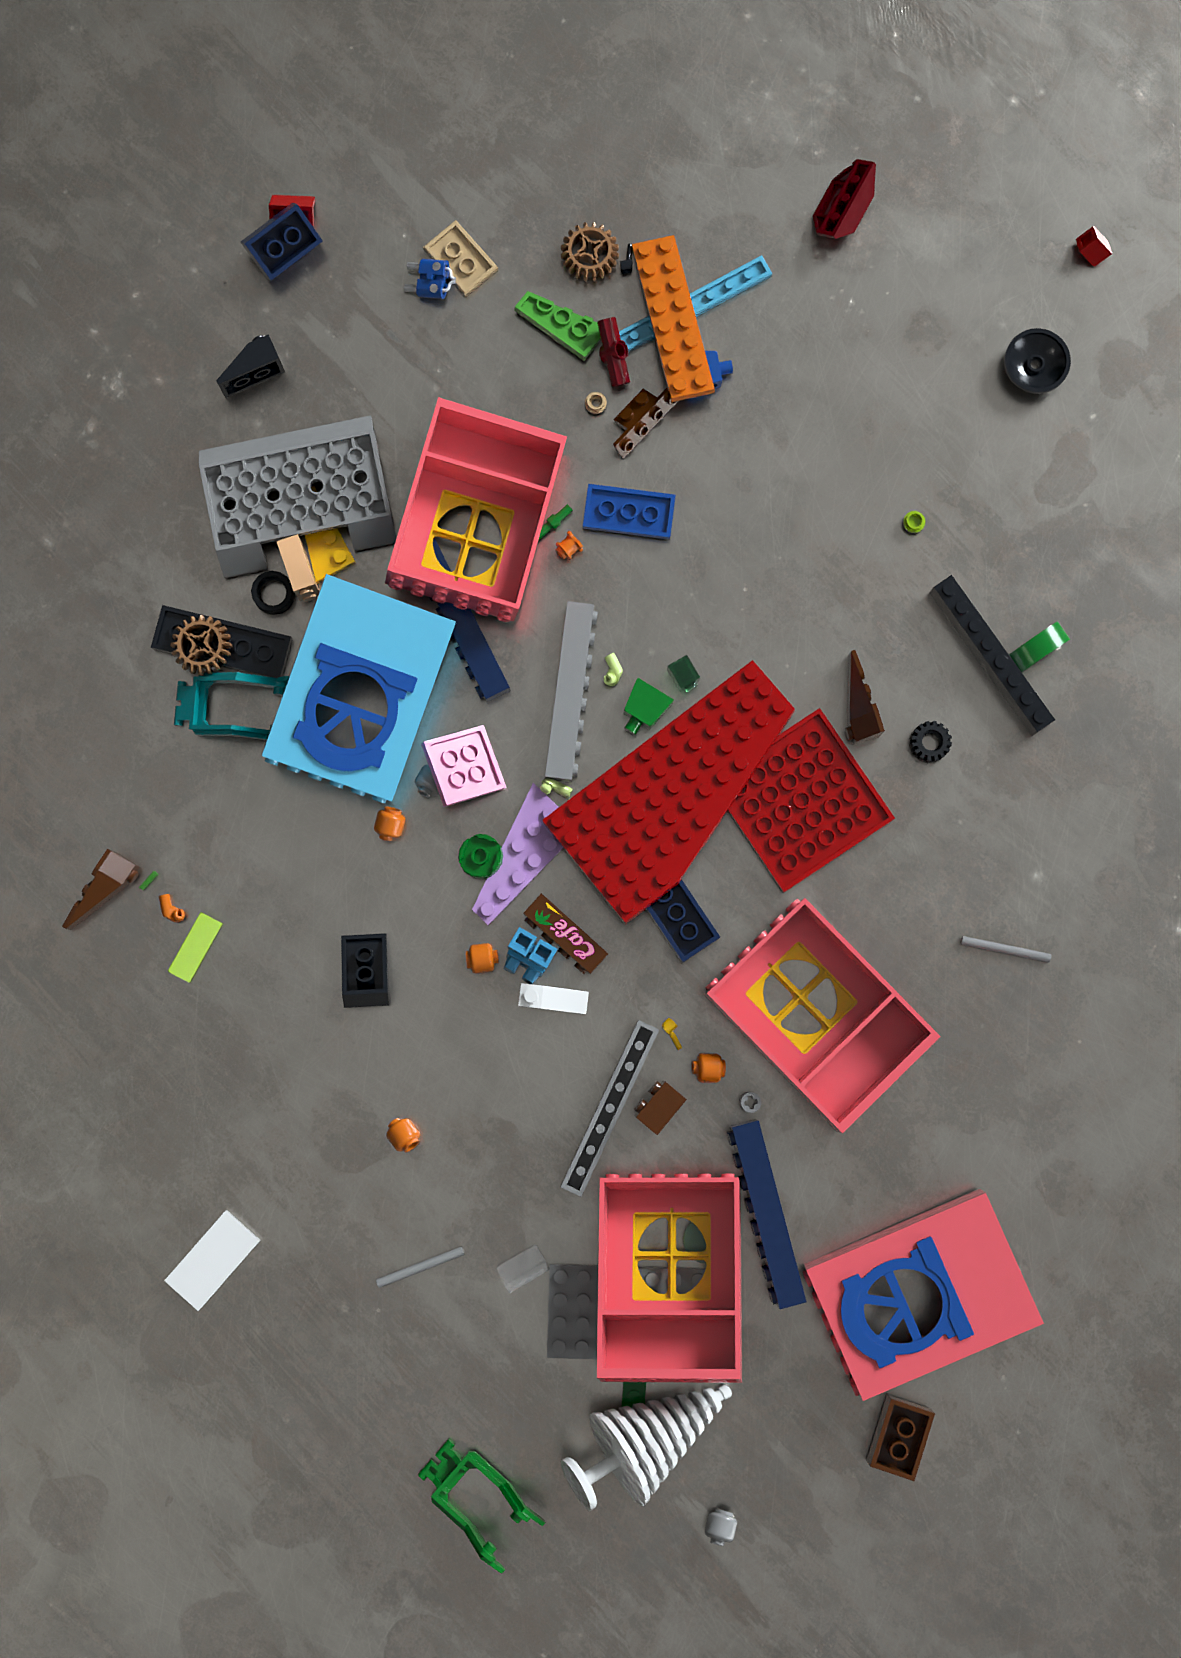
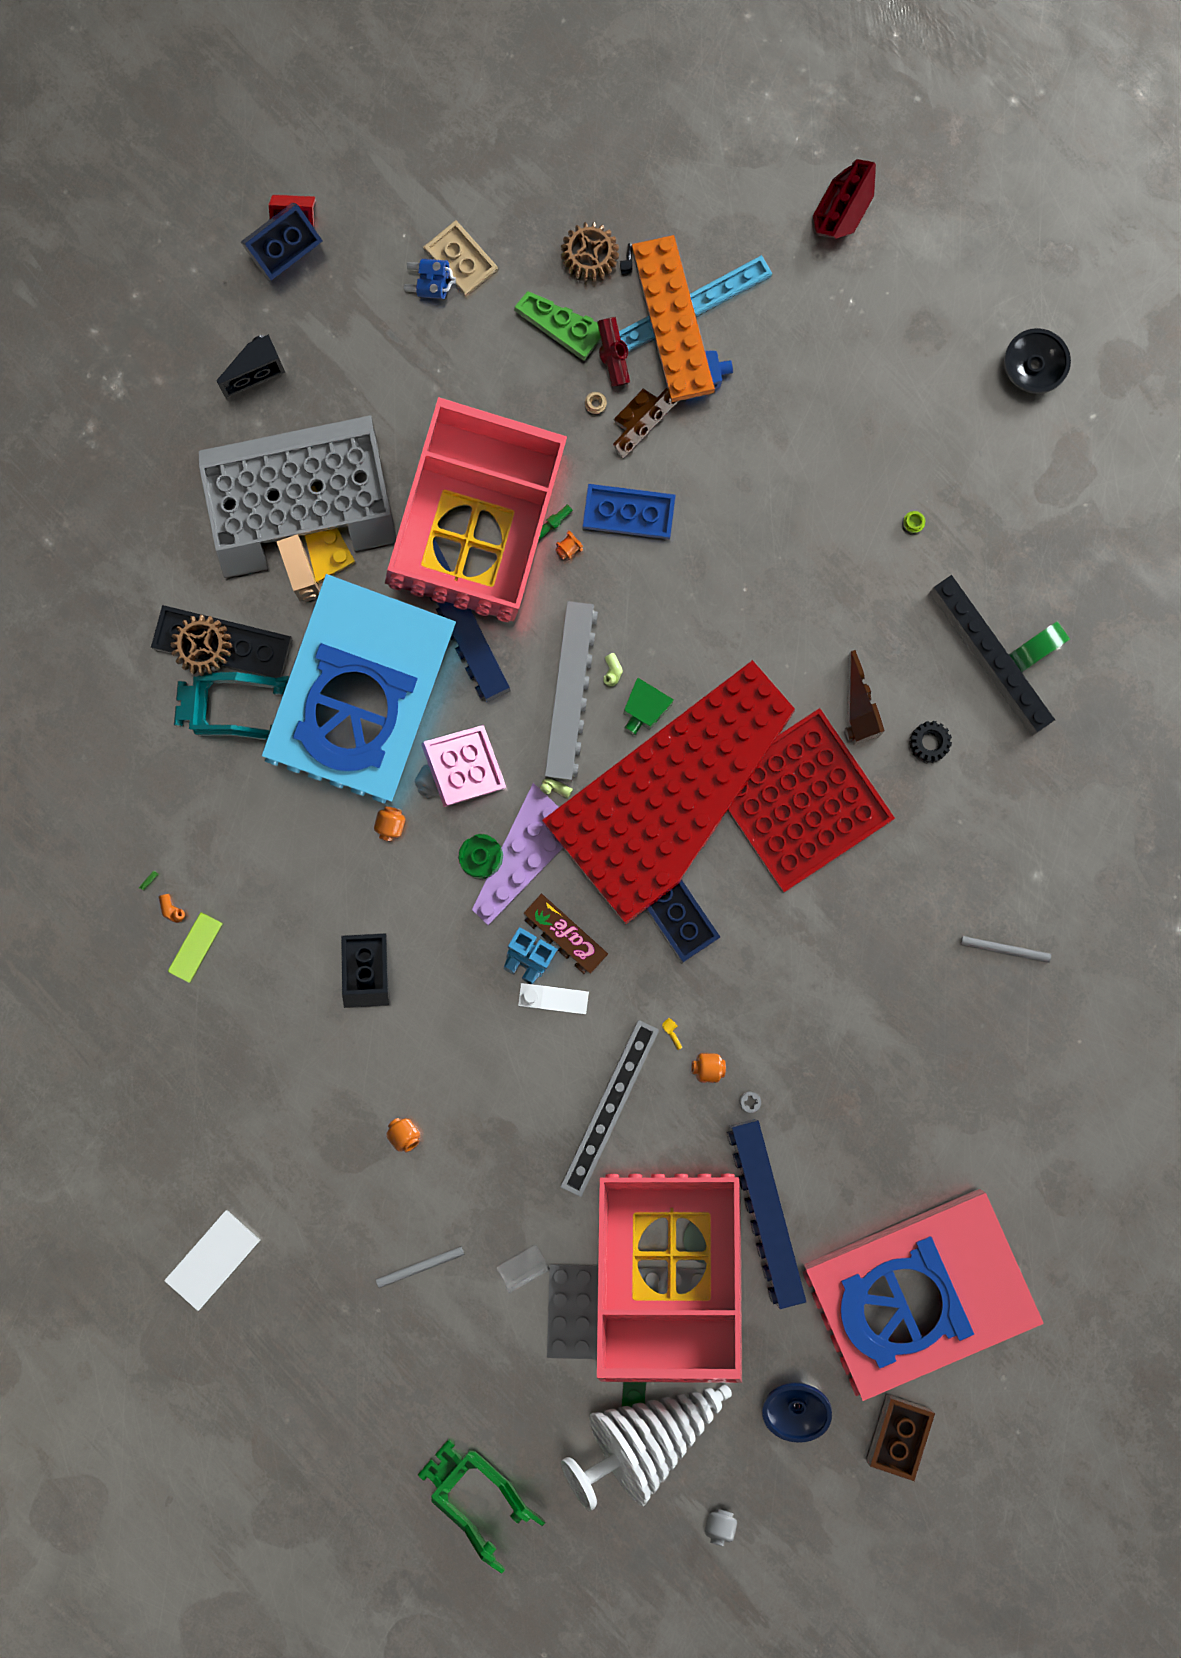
(110, 877): reddish brown wedge -> none
(260, 581): black tyre -> none
(481, 958): orange head -> none
(659, 1106): reddish brown brick -> none
(684, 674): clear green brick -> none
(797, 1412): none -> dark blue dish
(856, 1050): coral panel -> none
(1093, 246): red panel -> none

